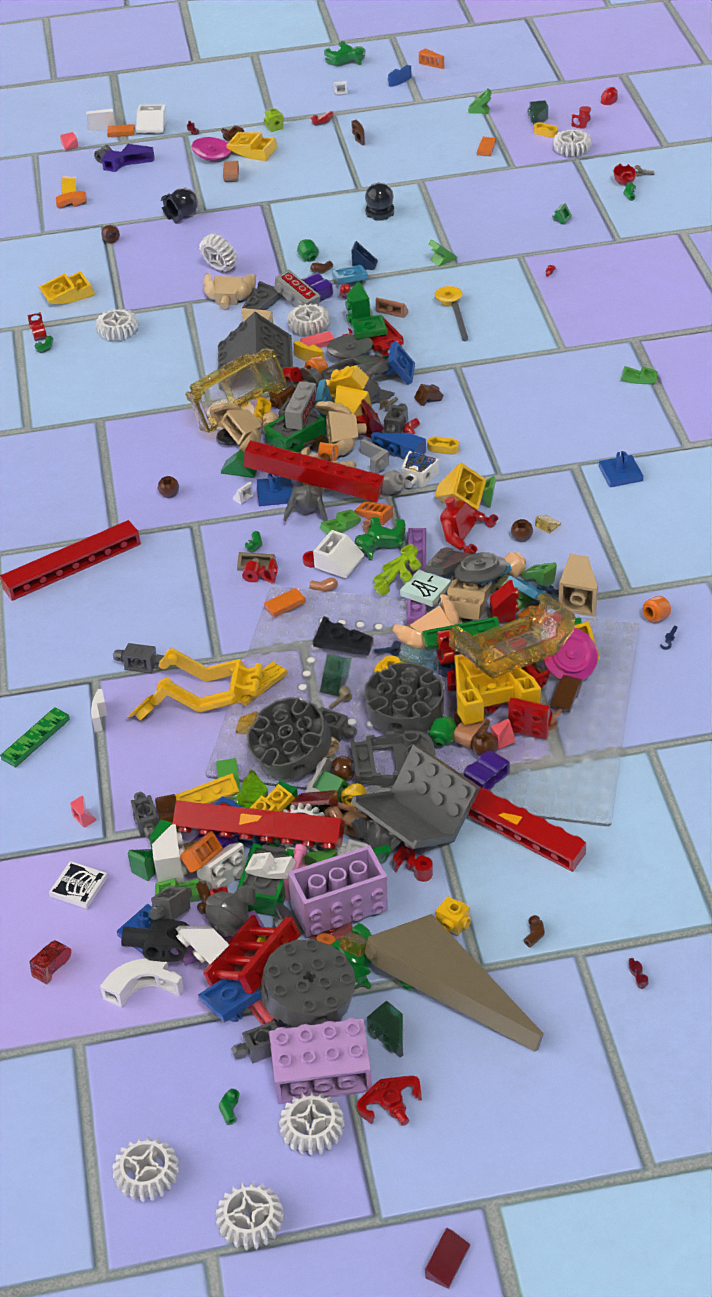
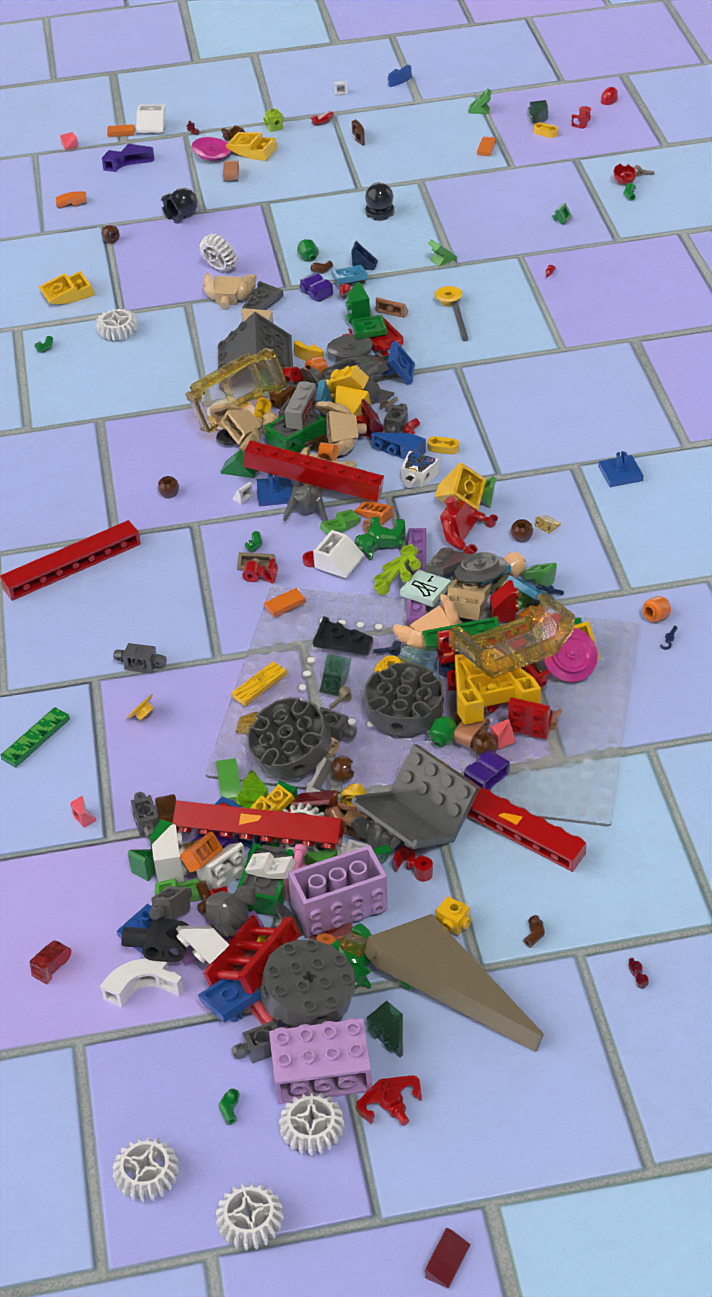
(37, 326): red leg -> none
(68, 184): yellow slope -> none
(78, 885): white tile -> none
(98, 154): dark grey wheel -> none
(98, 710): white slope -> none
(100, 119): white slope -> none
(211, 791): yellow tile -> none
(243, 682): yellow piece -> none
(295, 289): light grey brick -> none
(308, 320): white gear -> none
(319, 340): coral tile -> none
(325, 585): nougat arm -> none
(331, 782): green panel -> none
(344, 54): green animal -> none
(378, 456): light grey bracket -> none
(392, 482): light grey head -> none
(401, 745): dark grey slope -> none
(428, 391): reddish brown bracket -> none
(431, 58): orange slope -> none
(566, 693): reddish brown slope -> none
(572, 143): white gear -> none
(578, 586): tan slope -> none
(644, 376): bright green slope -> none

